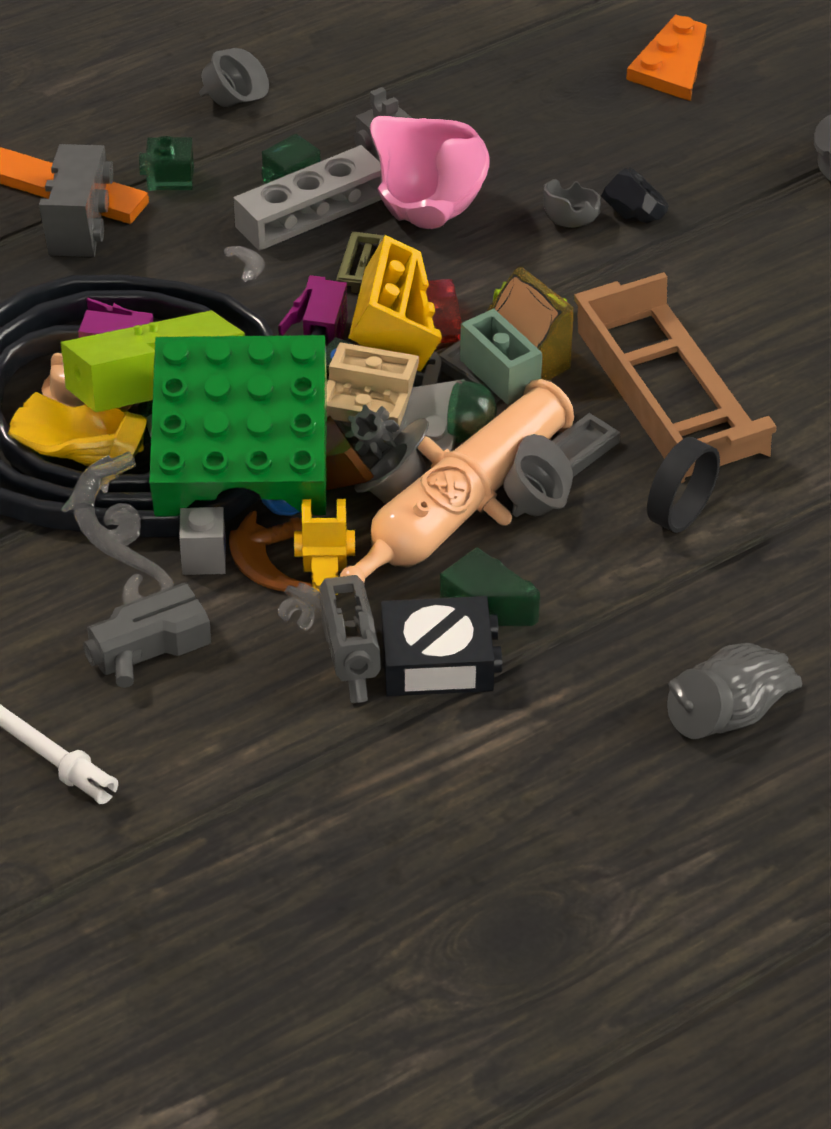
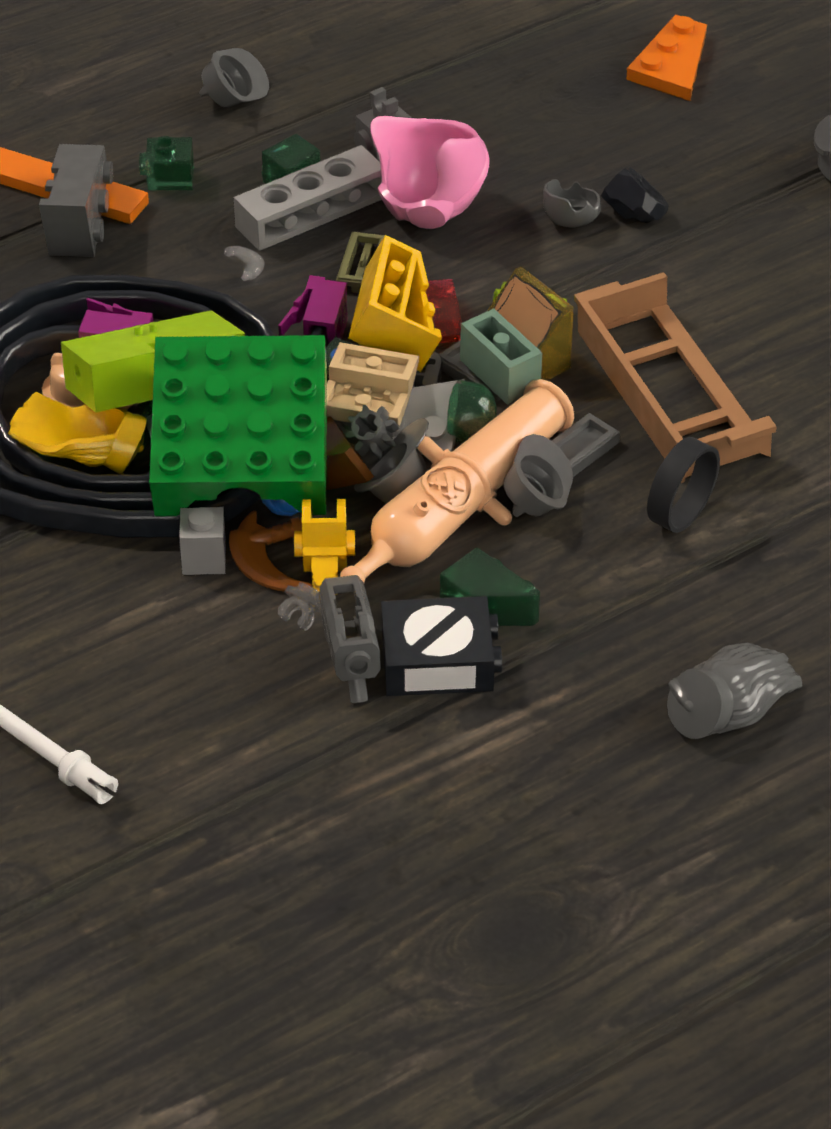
(114, 541): clear plant -> none
(145, 628): dark grey piece -> none

